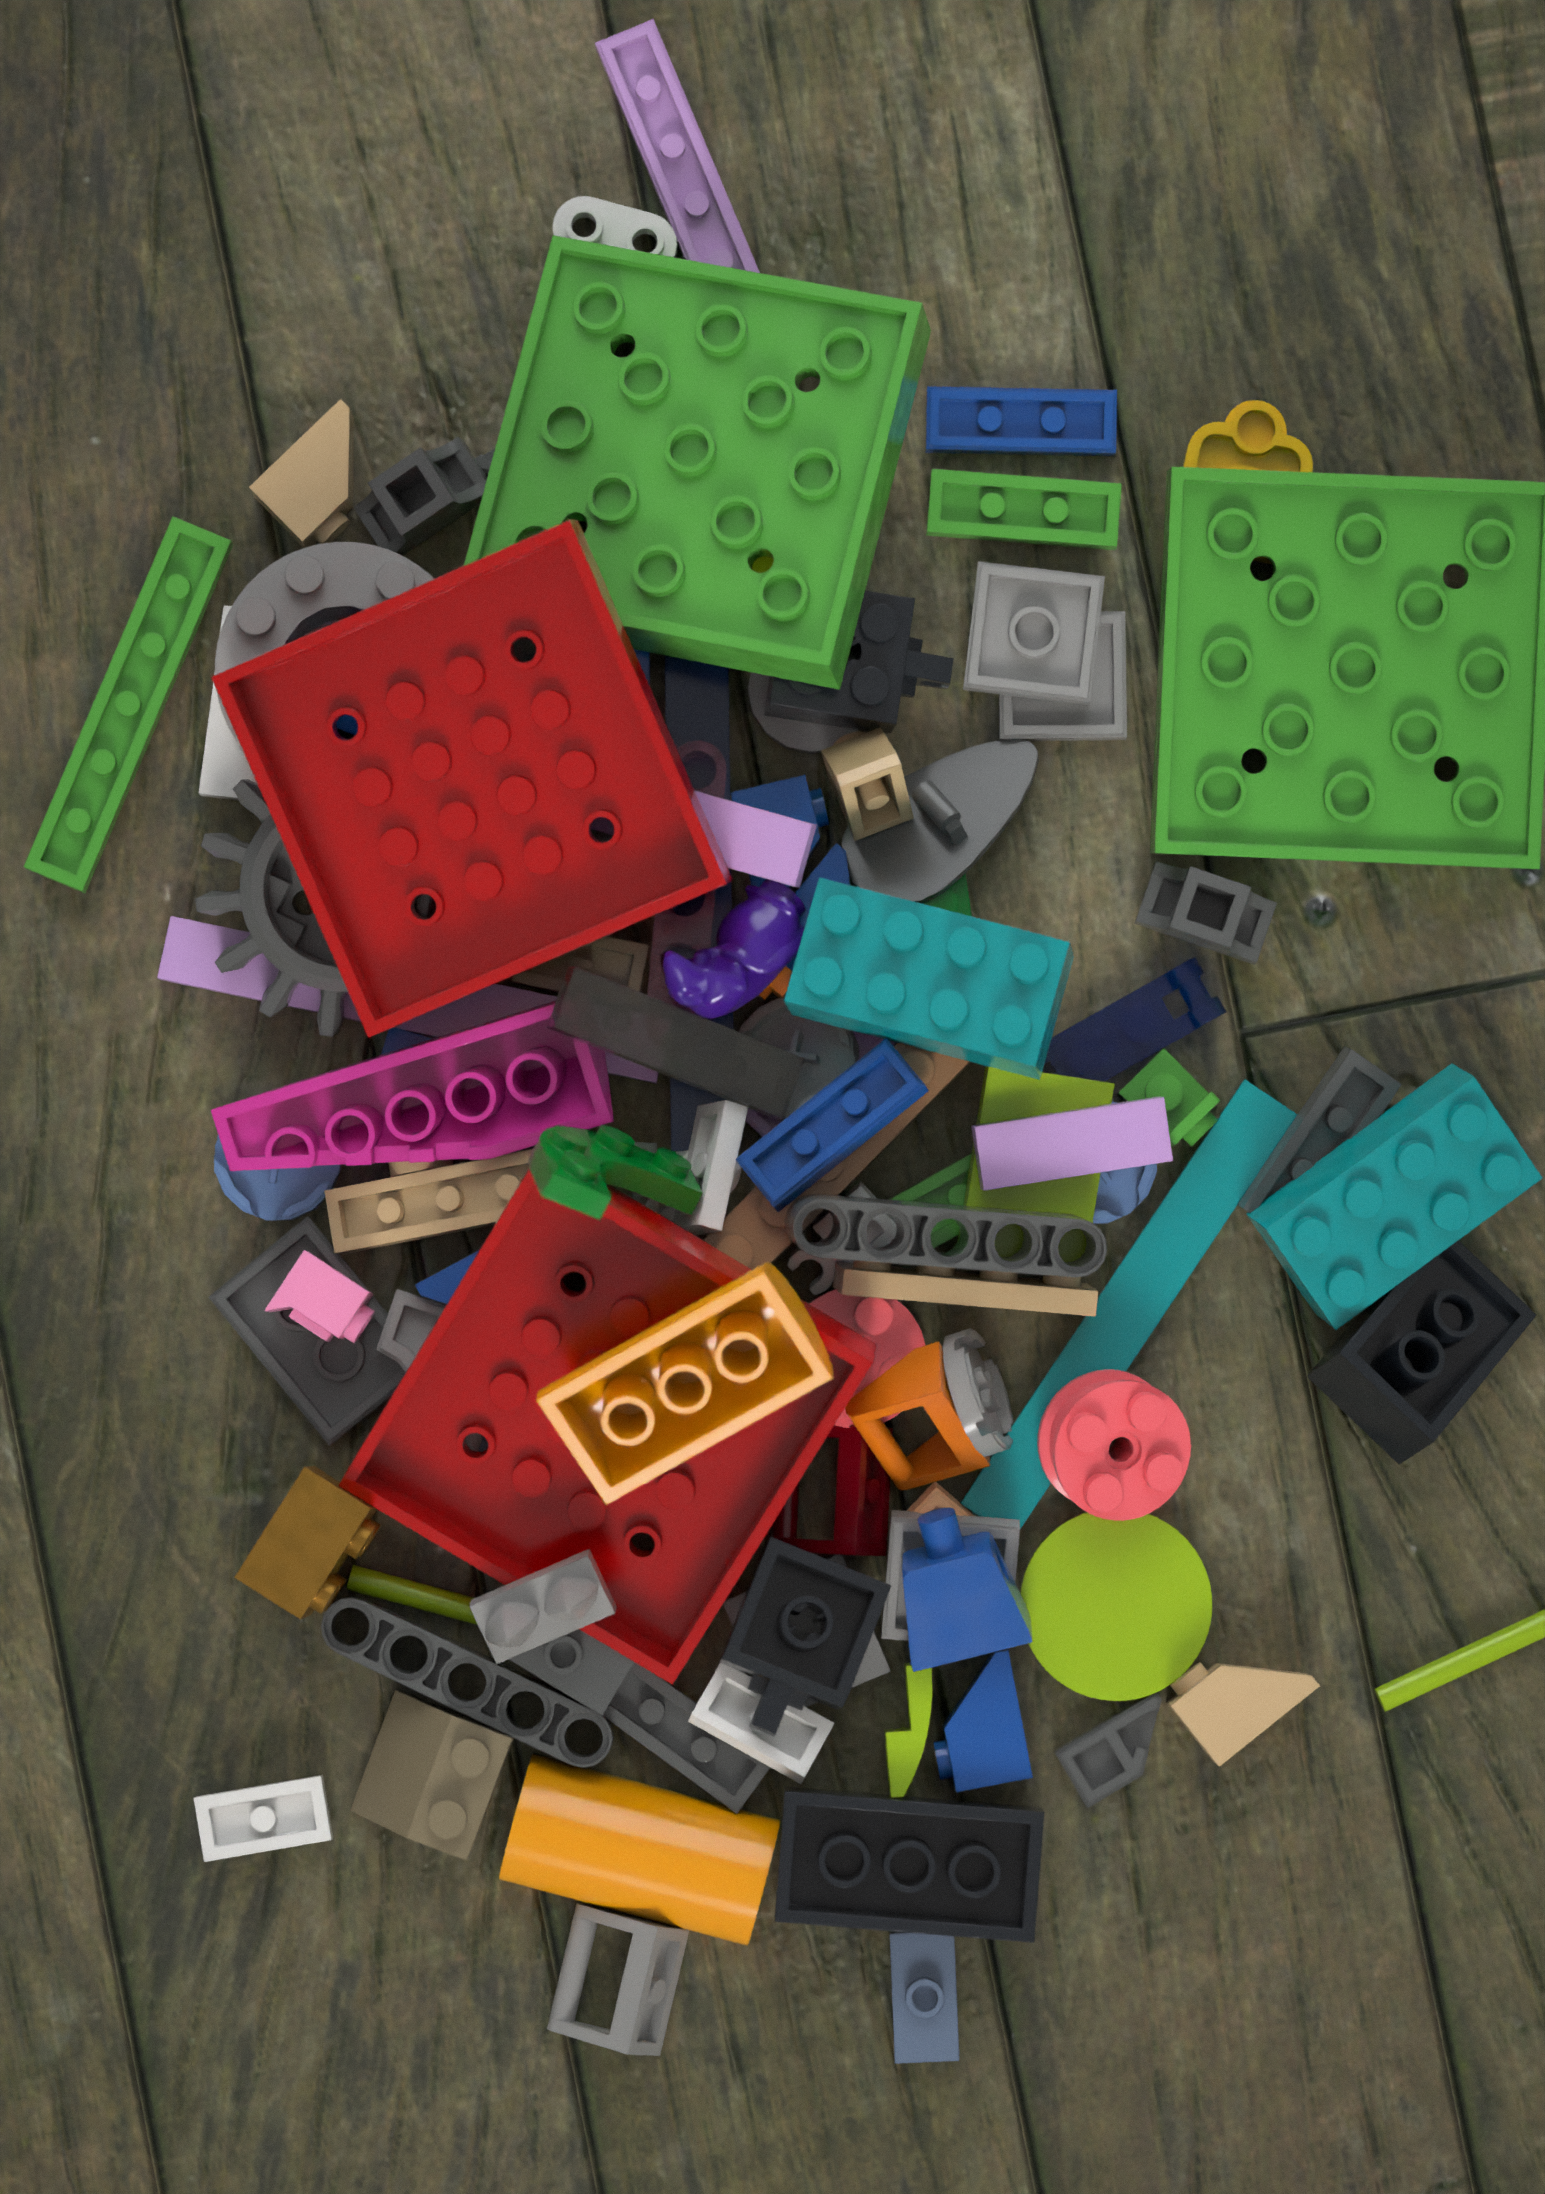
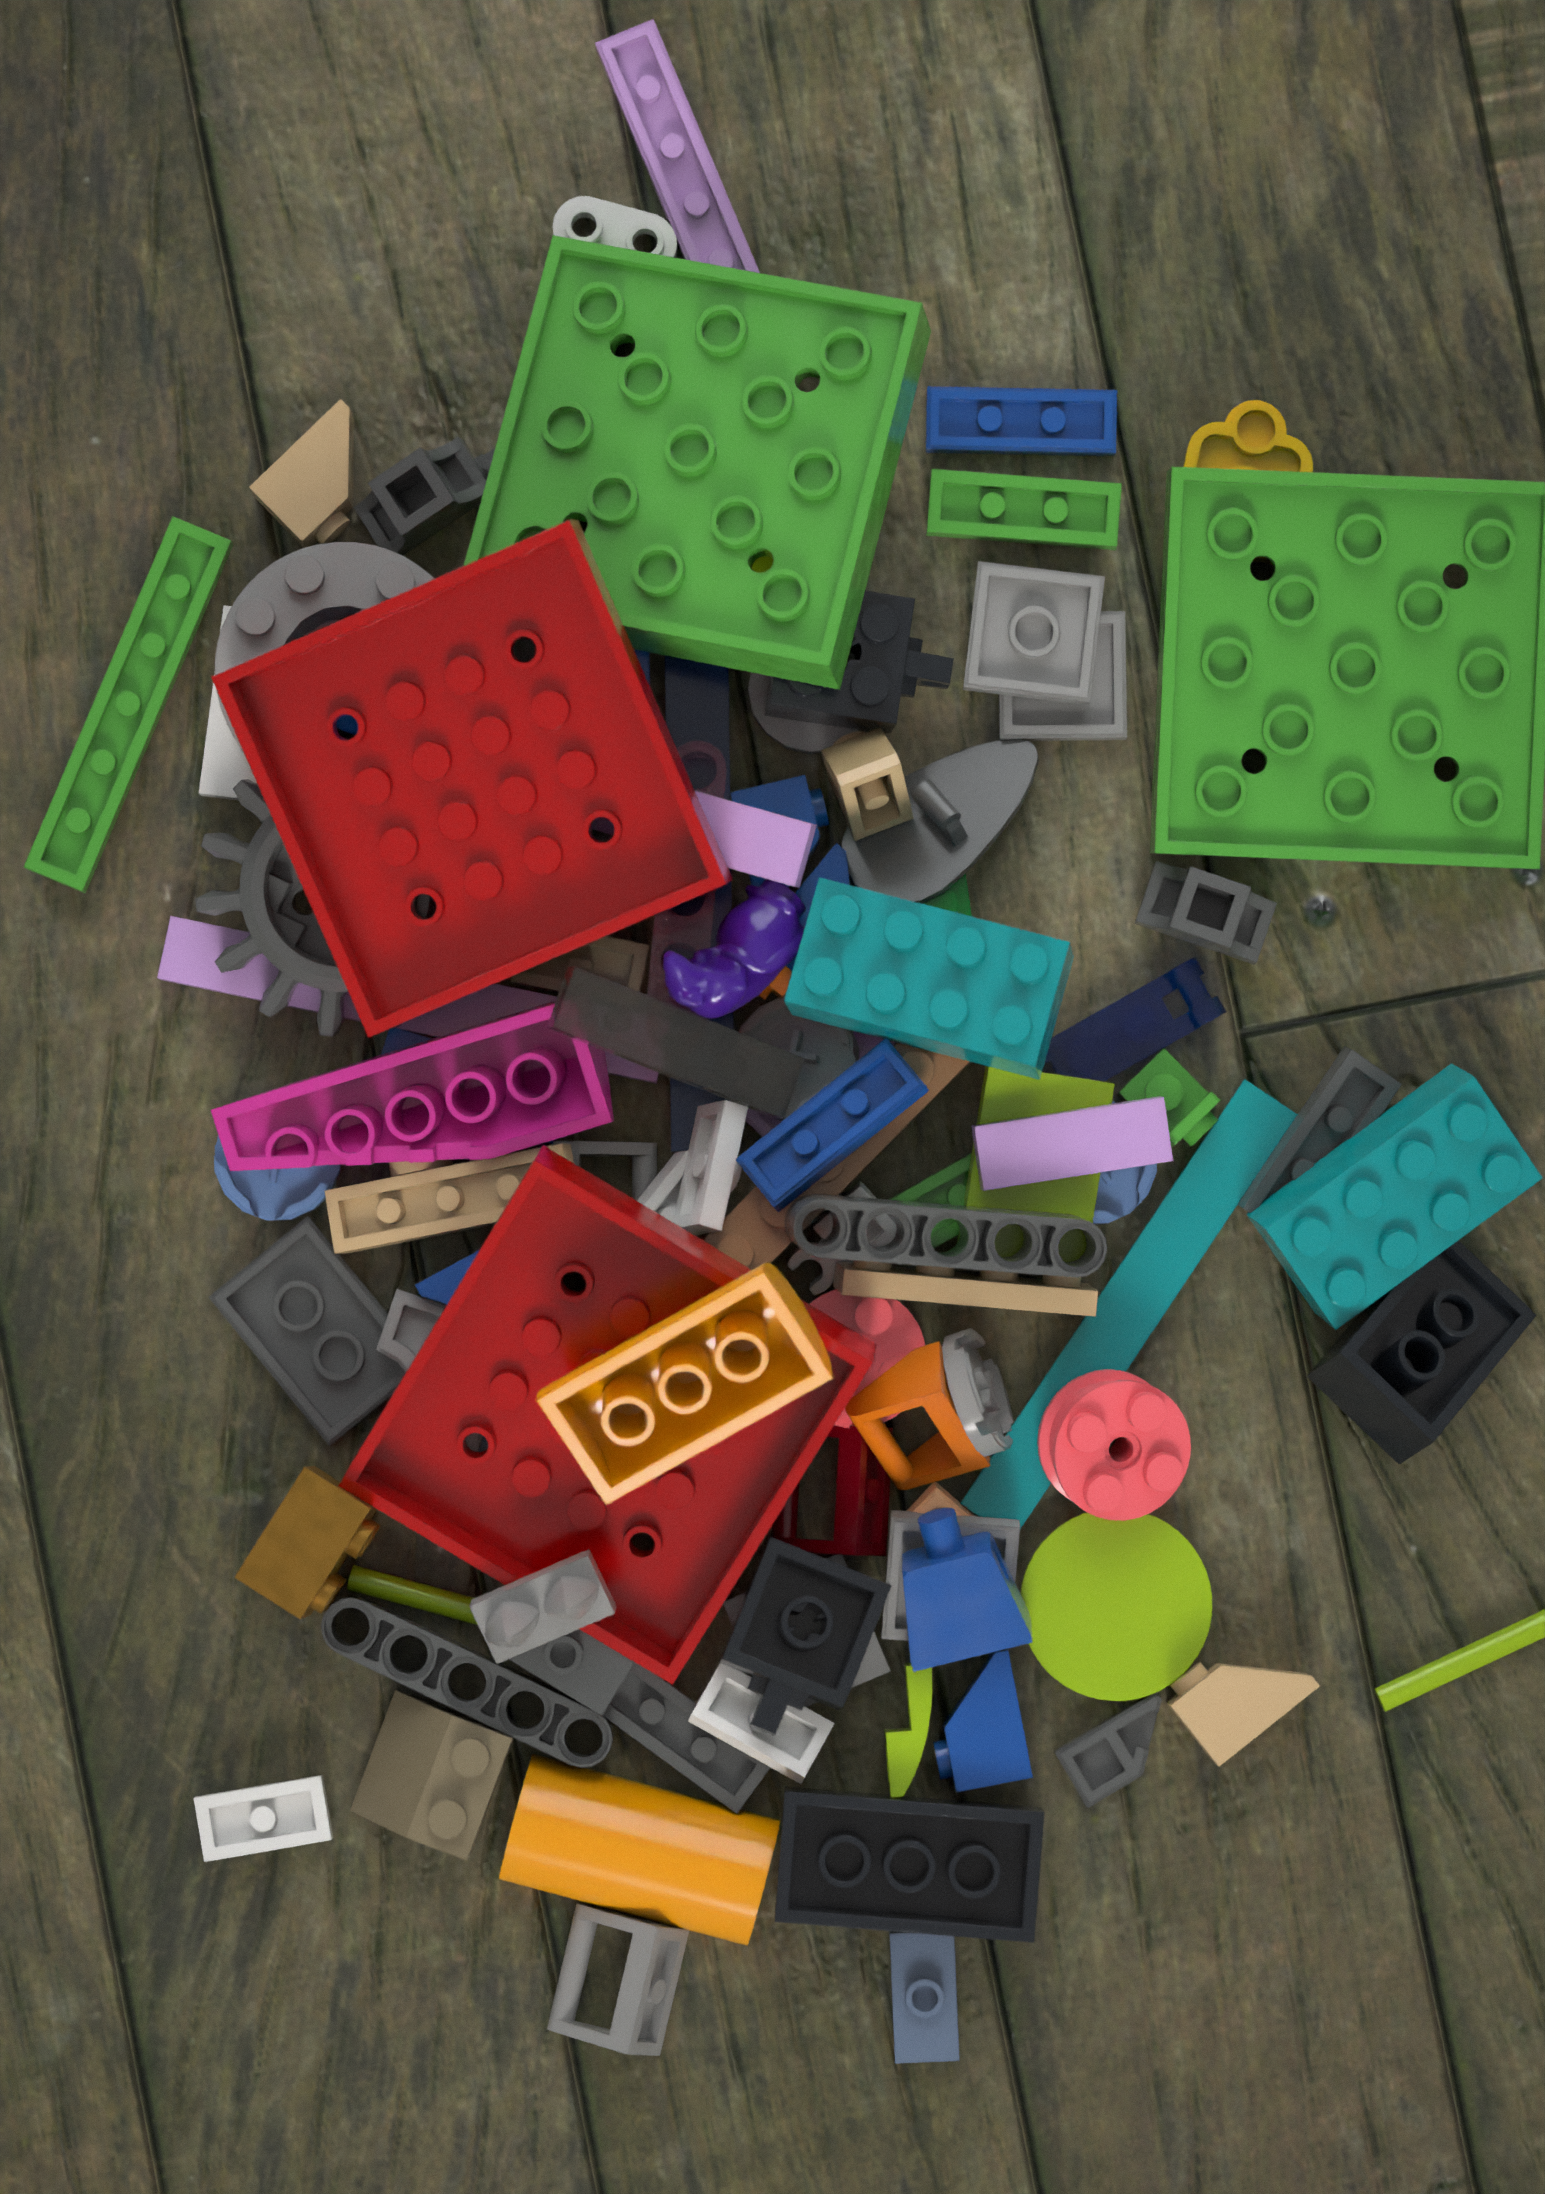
(323, 1300): bright pink window -> none
(578, 1163): green plate -> none

